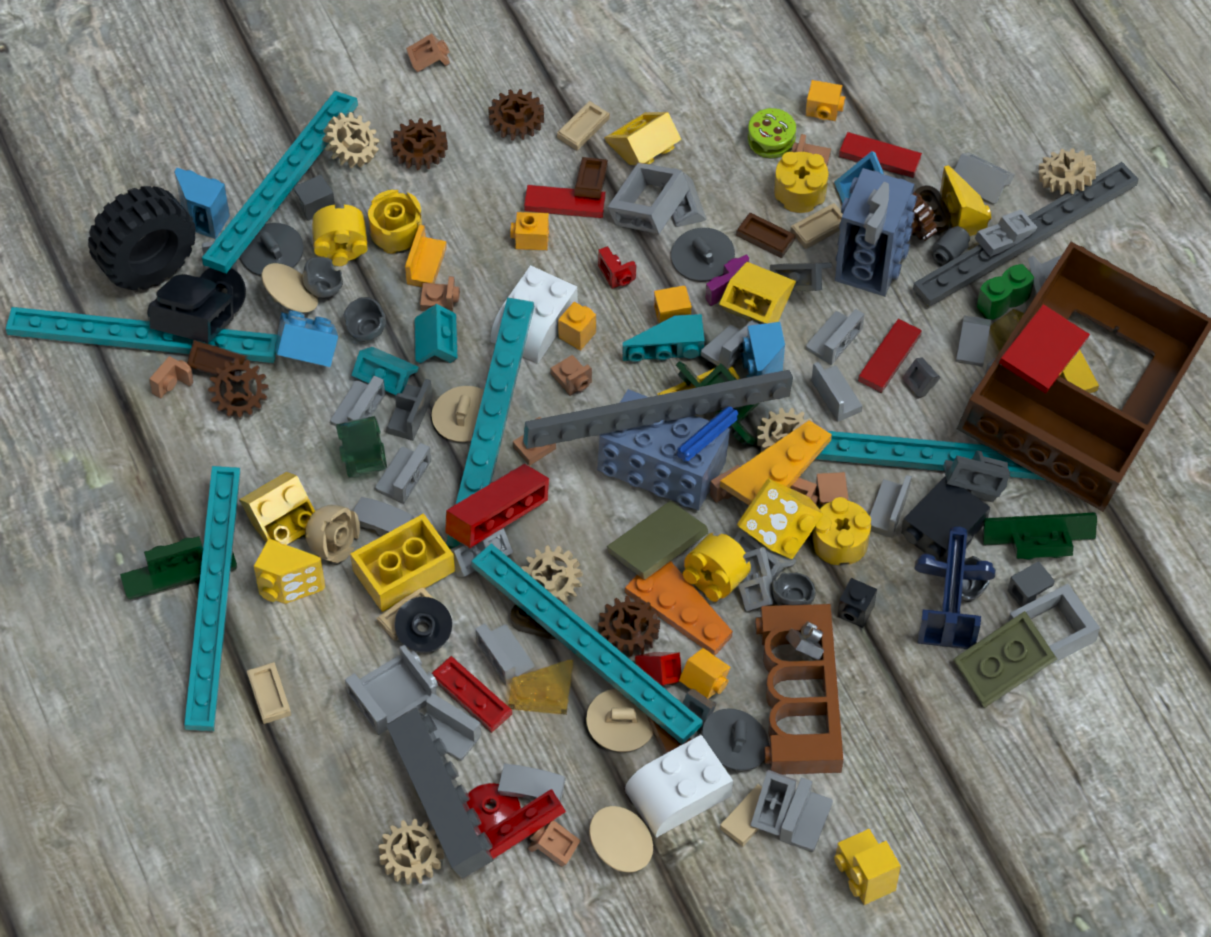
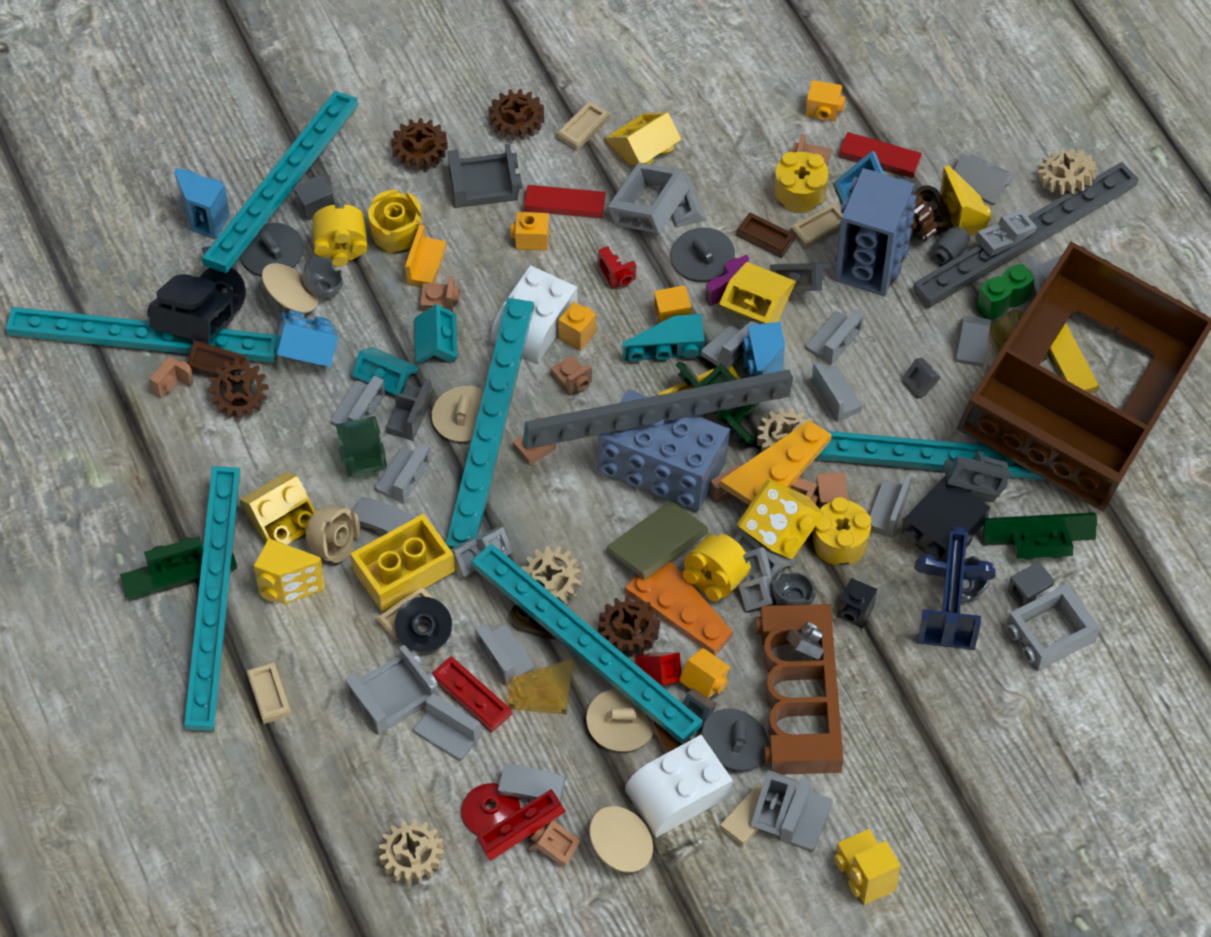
(126, 220): black tyre -> none
(350, 140): tan gear -> none
(364, 319): dark grey hair -> none
(427, 52): nougat bracket -> none
(440, 793): dark grey brick -> none
(484, 178): none -> dark grey panel
(496, 505): red brick -> none
(591, 177): reddish brown tile -> none
(707, 434): blue axle -> none
(771, 132): lime head -> none
(877, 215): light grey slope -> none
(890, 355): red tile -> none
(1005, 659): olive tile -> none
(1044, 348): red tile -> none

